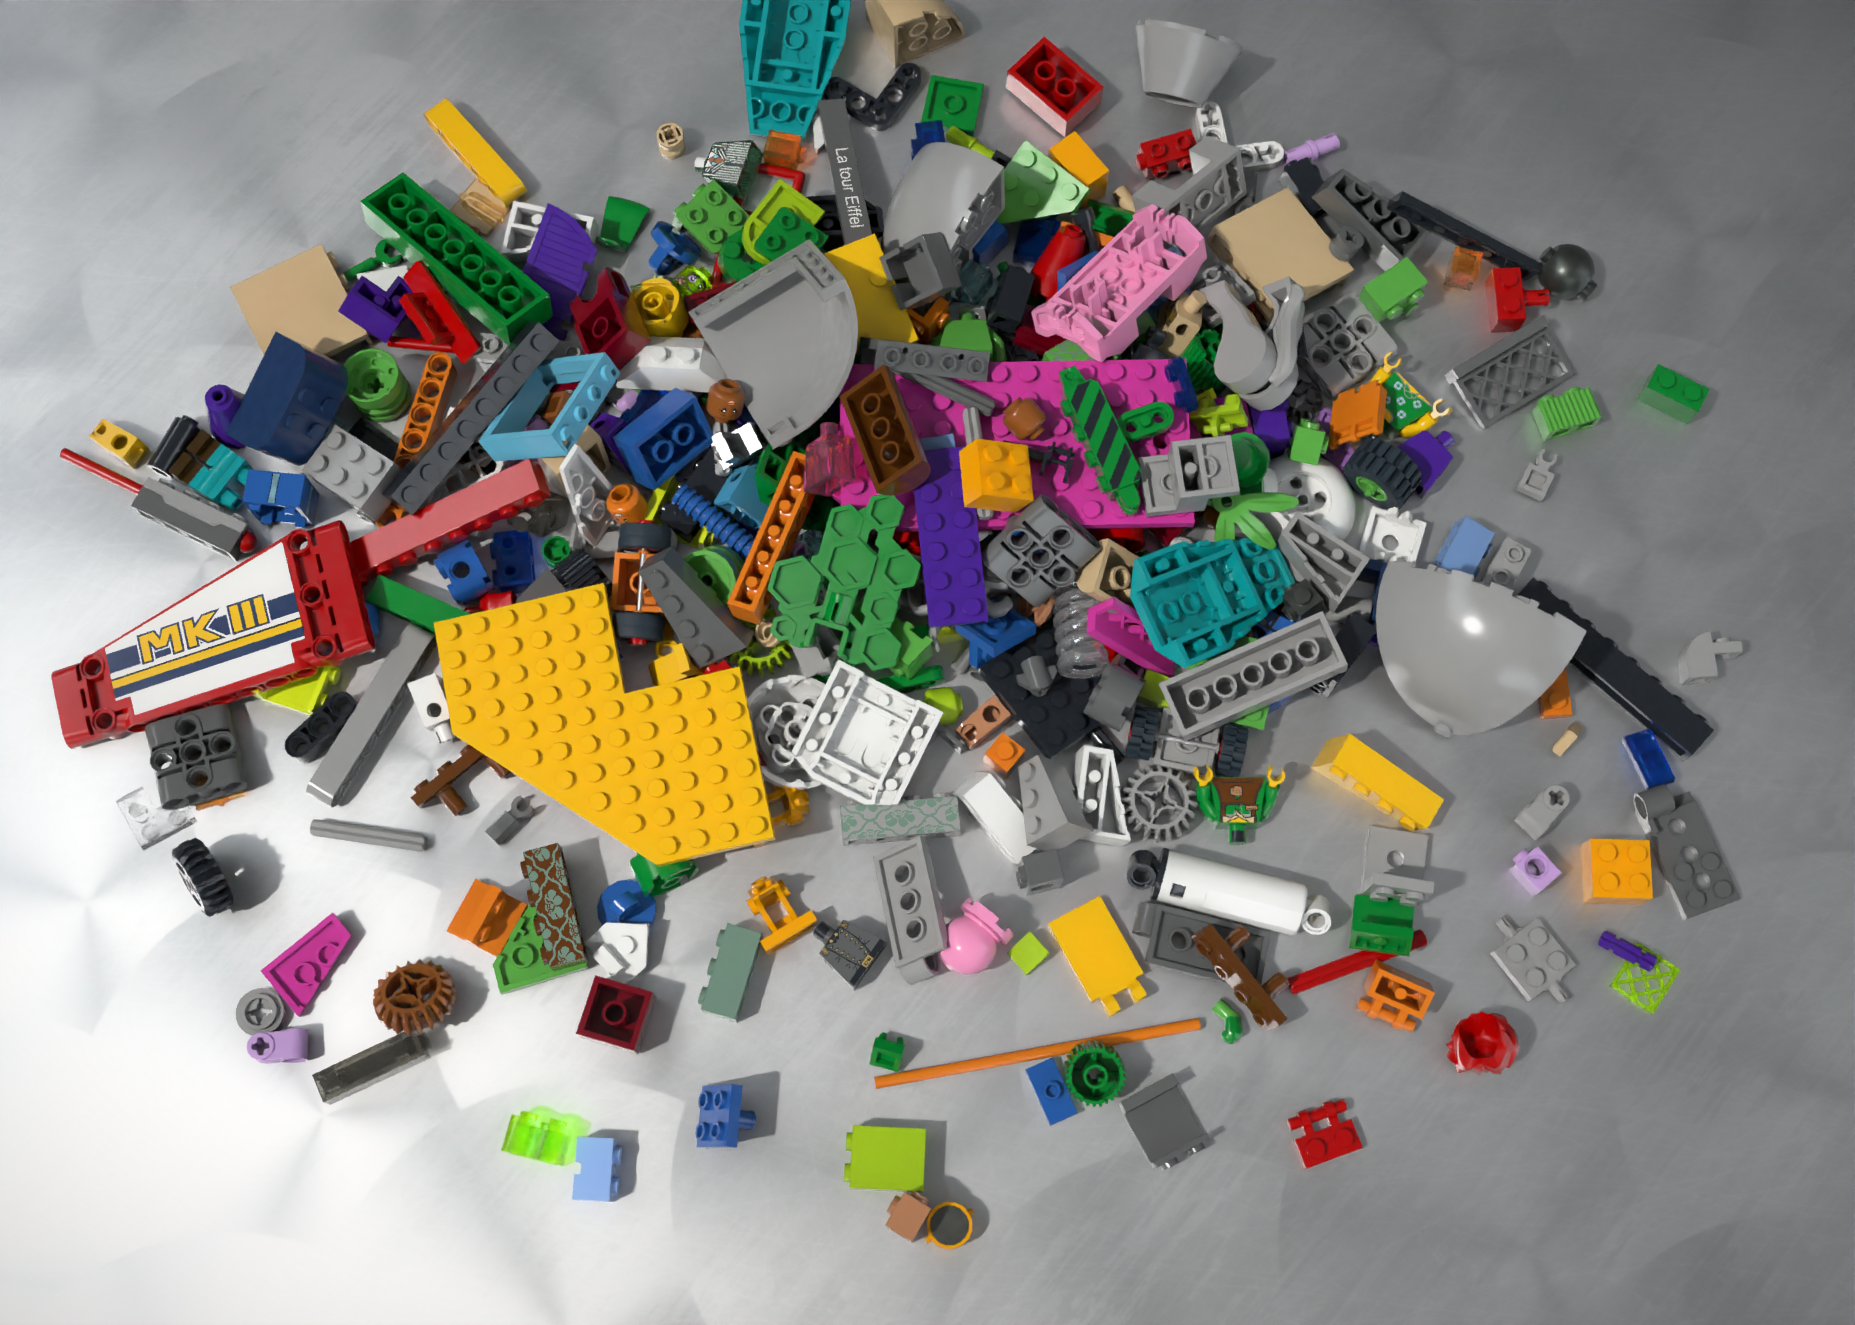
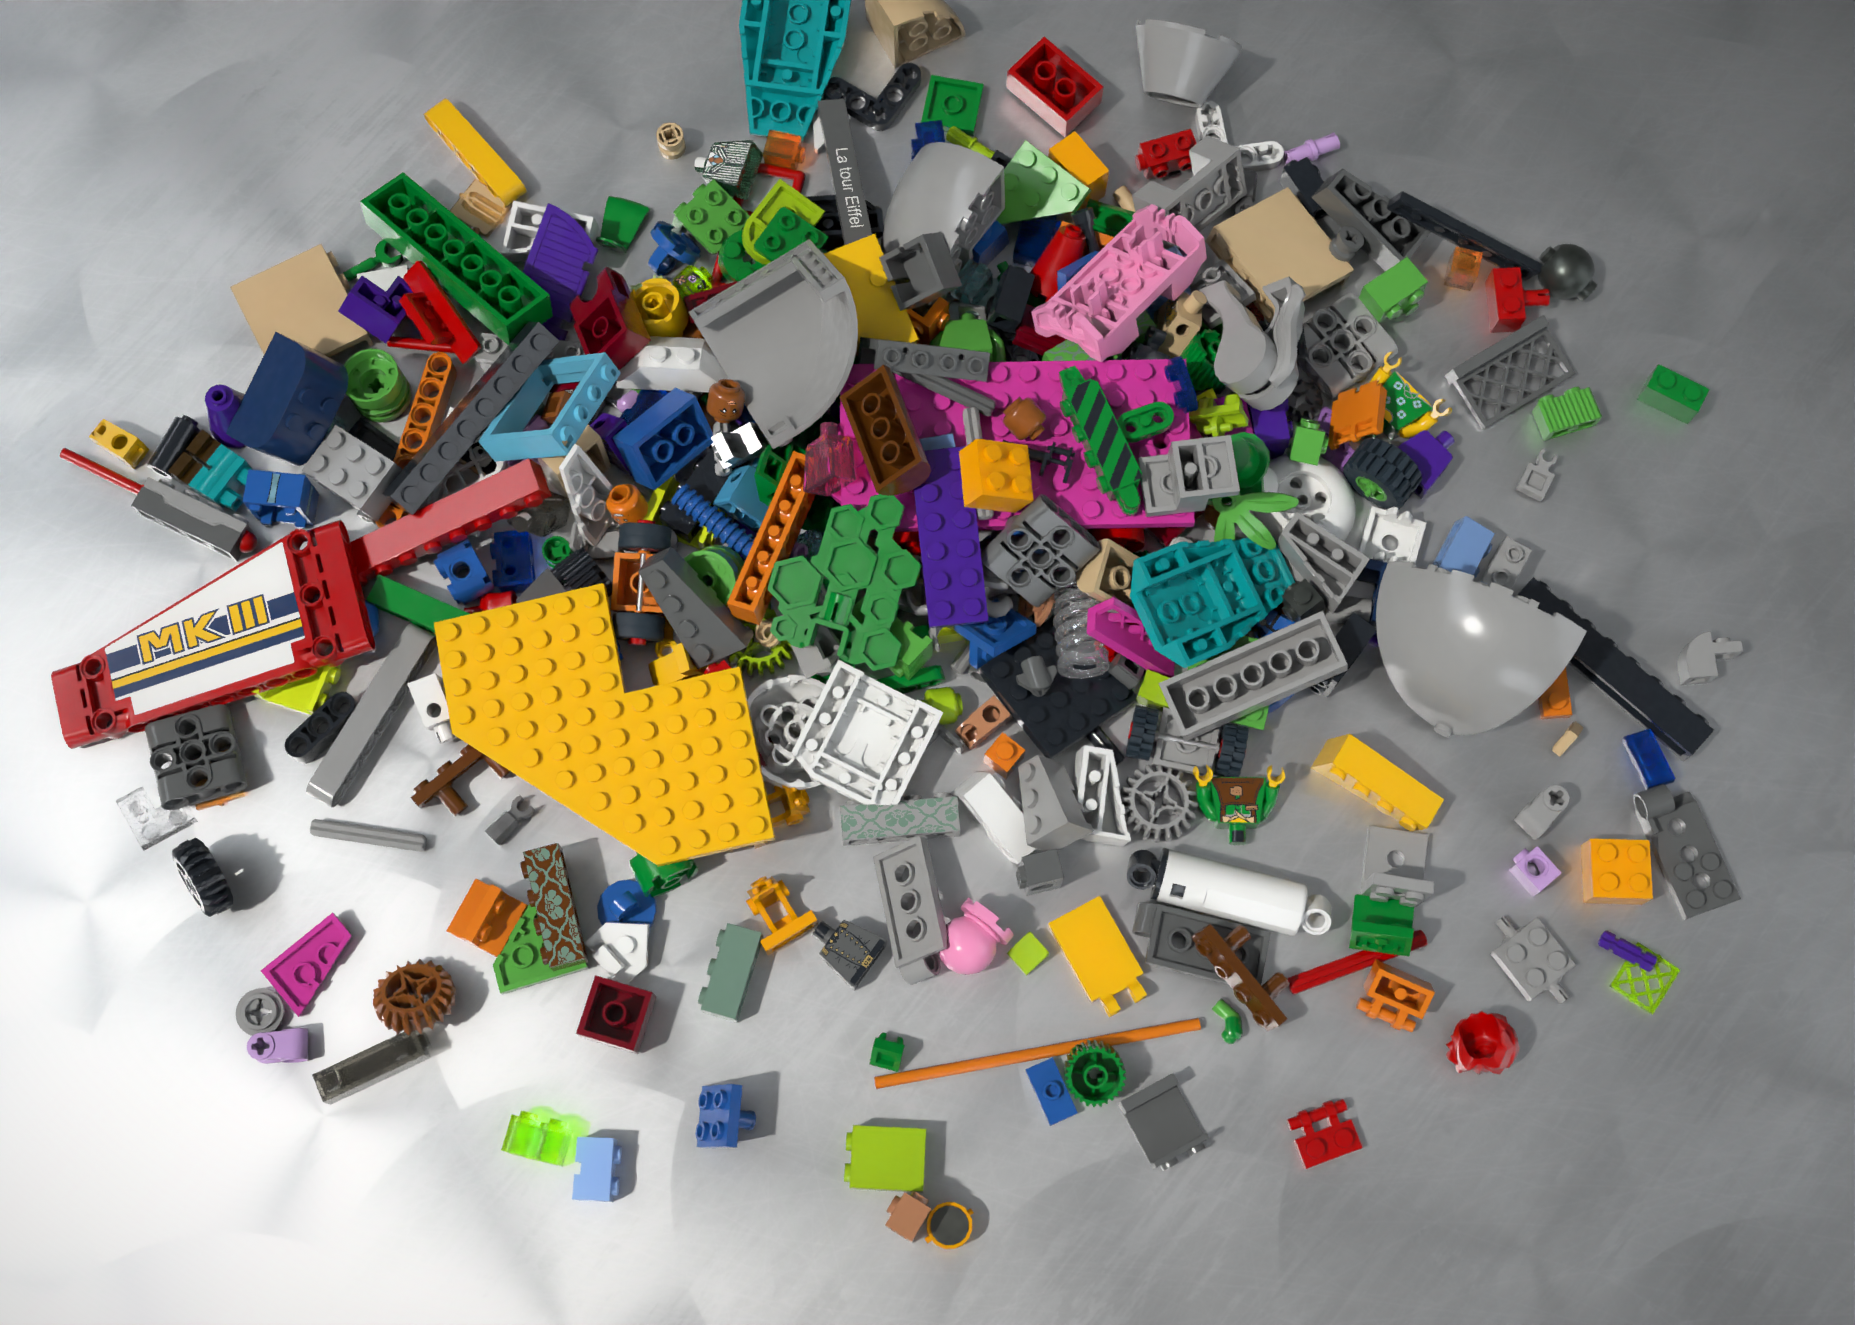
(1114, 696): dark grey brick -> none

